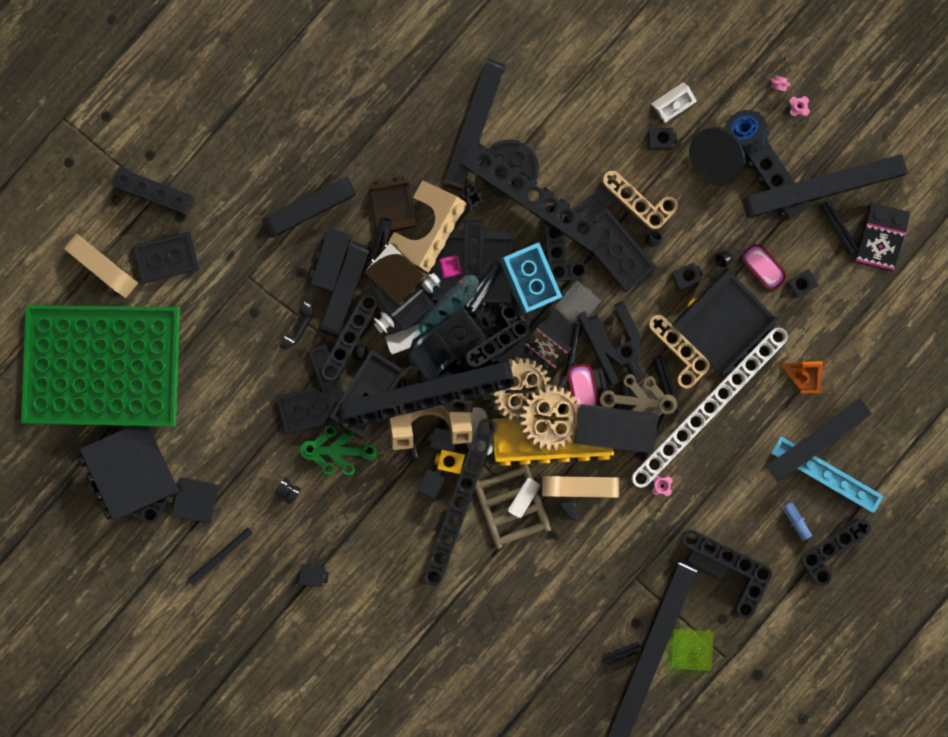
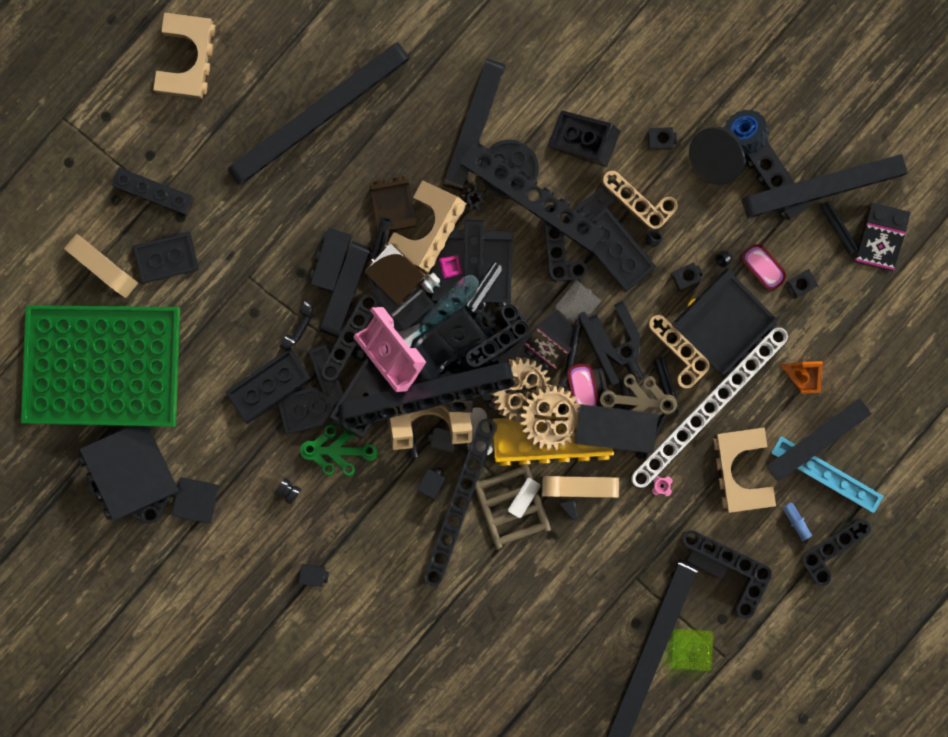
(192, 82): none -> tan arch
(220, 555): black bar -> none
(268, 386): none -> black tile
(309, 207): black beam -> none
(318, 113): none -> black beam
(401, 363): none -> bright pink piece
(459, 458): yellow brick -> none
(530, 278): medium azure brick -> none
(584, 138): none -> black slope
(622, 653): black axle -> none
(674, 102): white slope -> none
(728, 447): none -> tan arch
(779, 83): bright pink plate -> none
(799, 101): bright pink plate -> none

